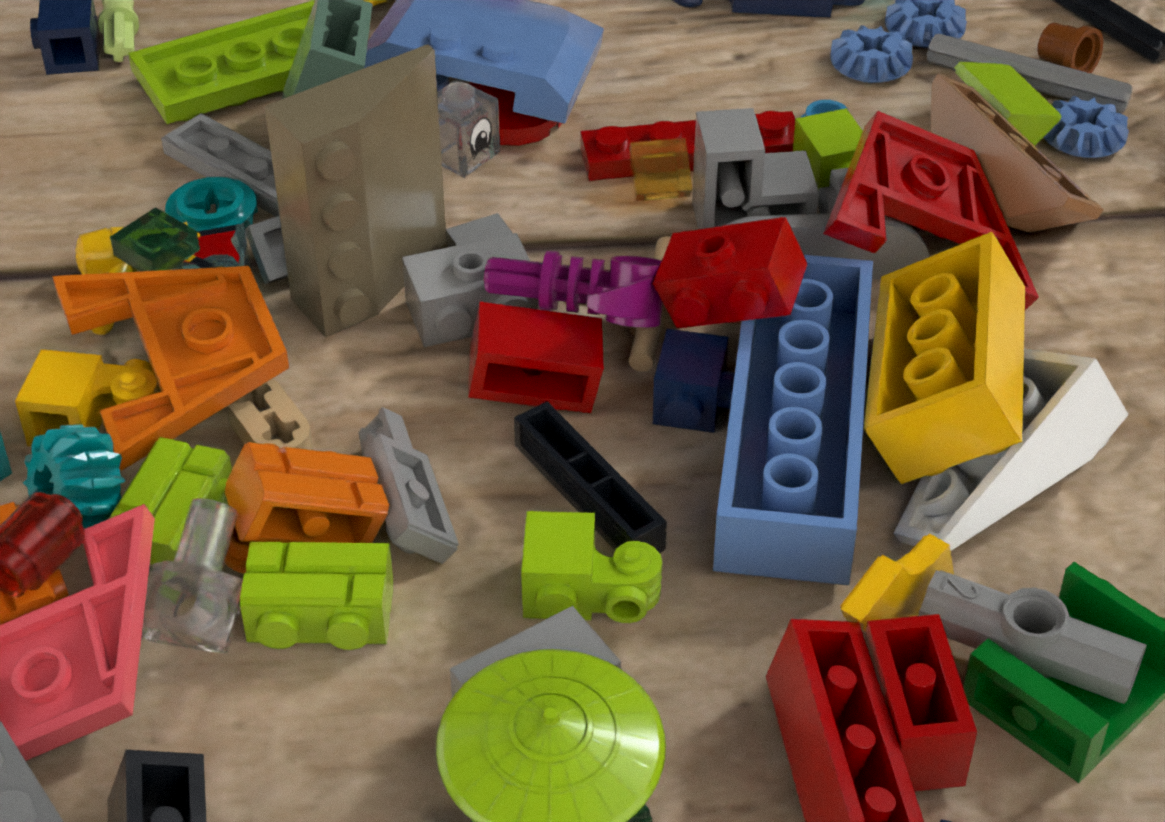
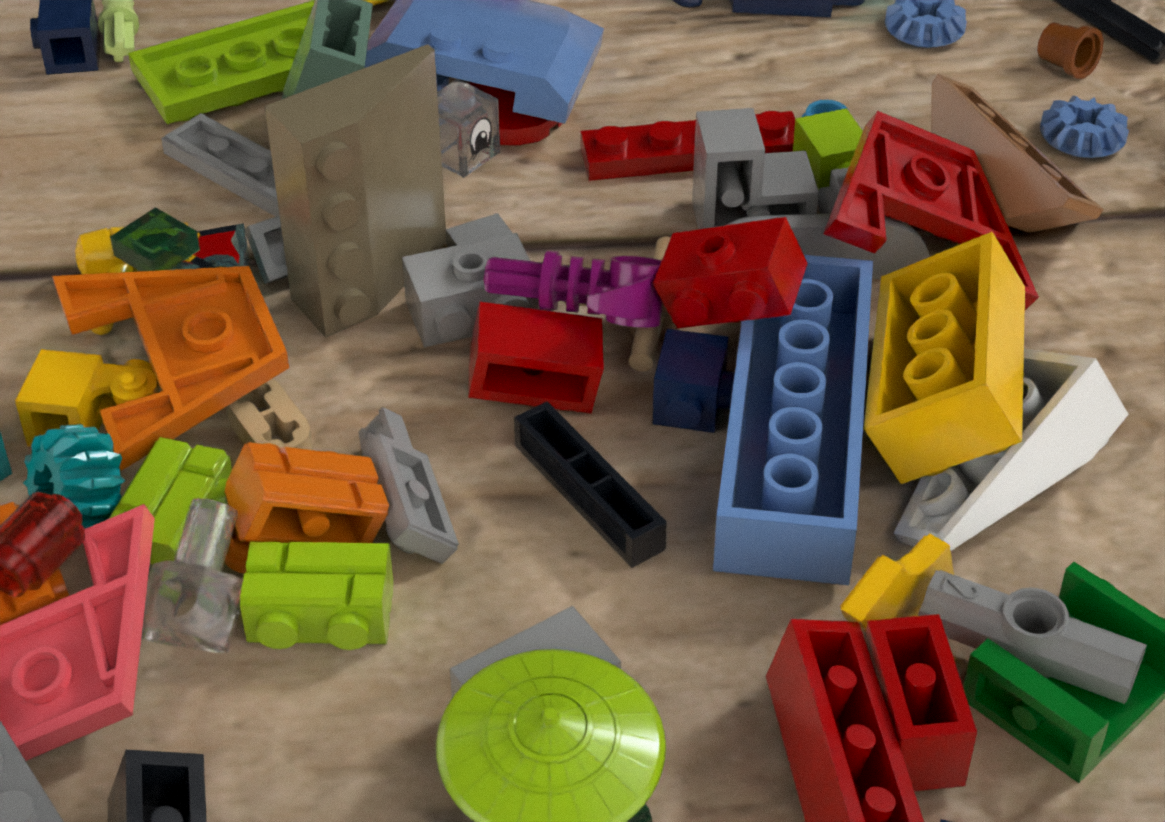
(193, 200): teal gear -> none
(568, 571): lime brick -> none
(660, 169): clear yellow tile -> none
(871, 55): medium blue gear -> none
(1011, 97): lime slope -> none
(1041, 75): light grey axle -> none

